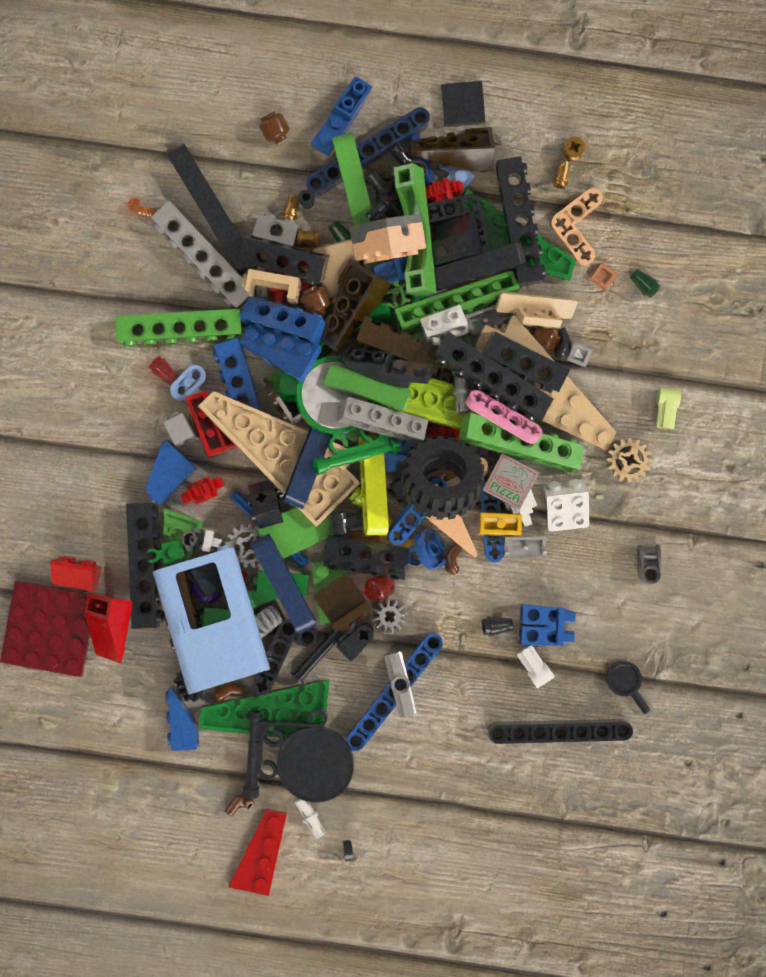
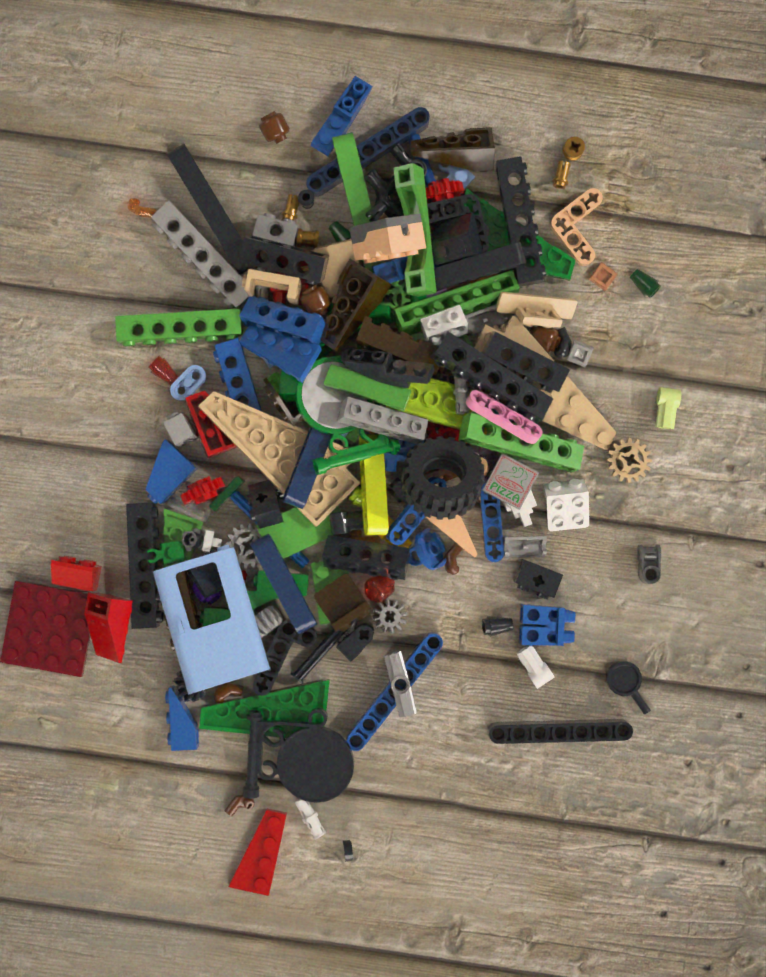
(222, 498): none -> dark green tile
(463, 103): black tile -> none
(500, 524): yellow slope -> none
(550, 578): none -> black brick

